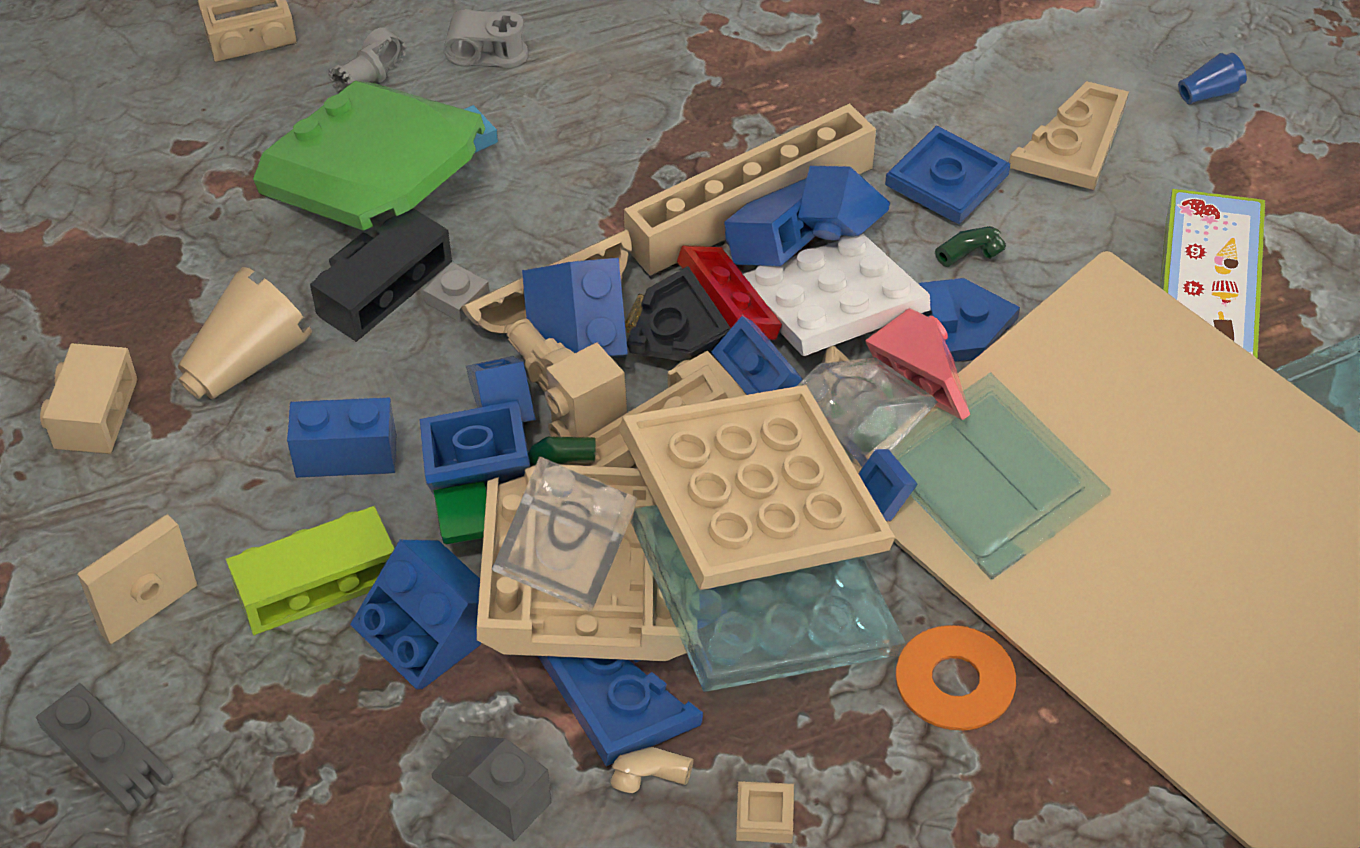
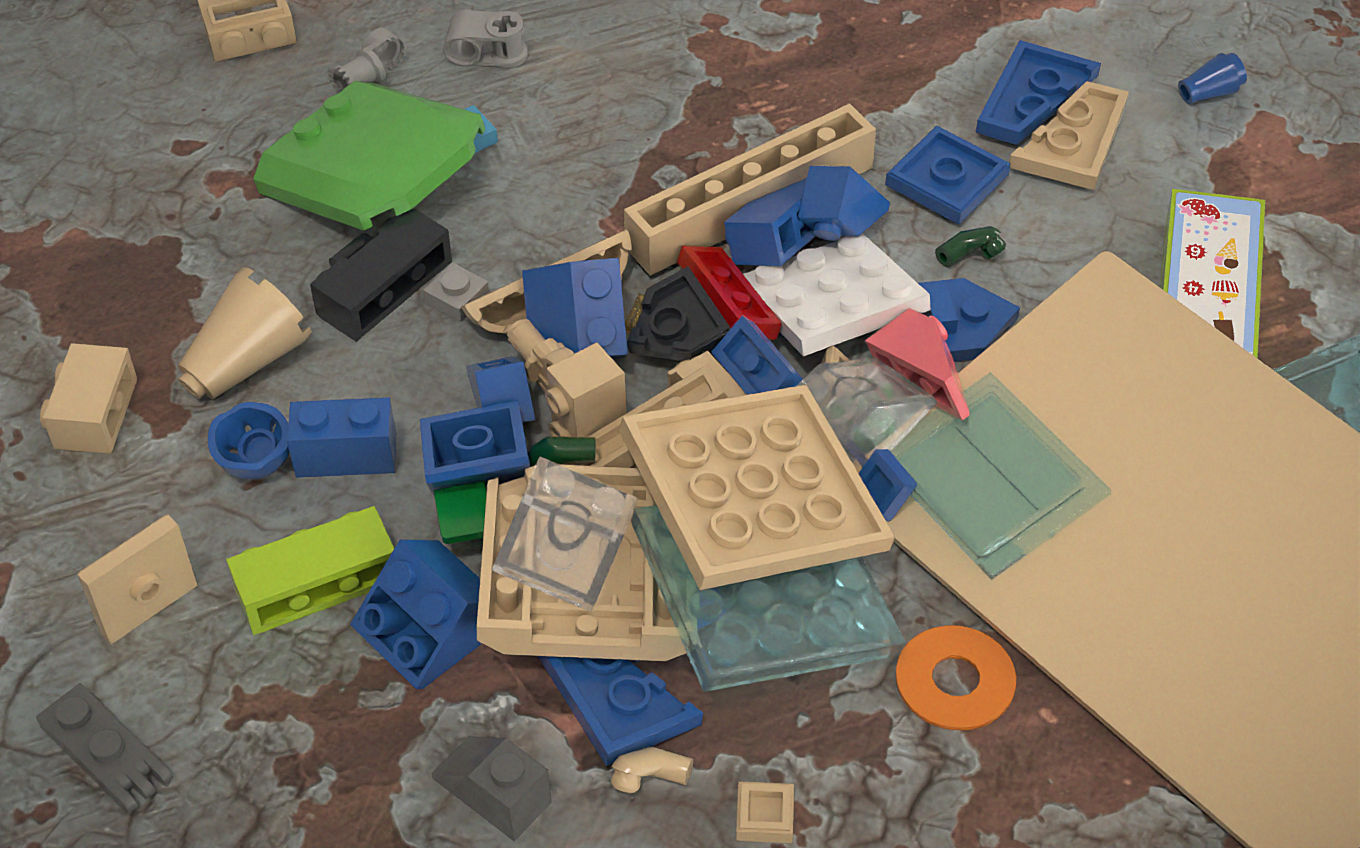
(259, 449): none -> blue helmet
(1032, 90): none -> blue wing

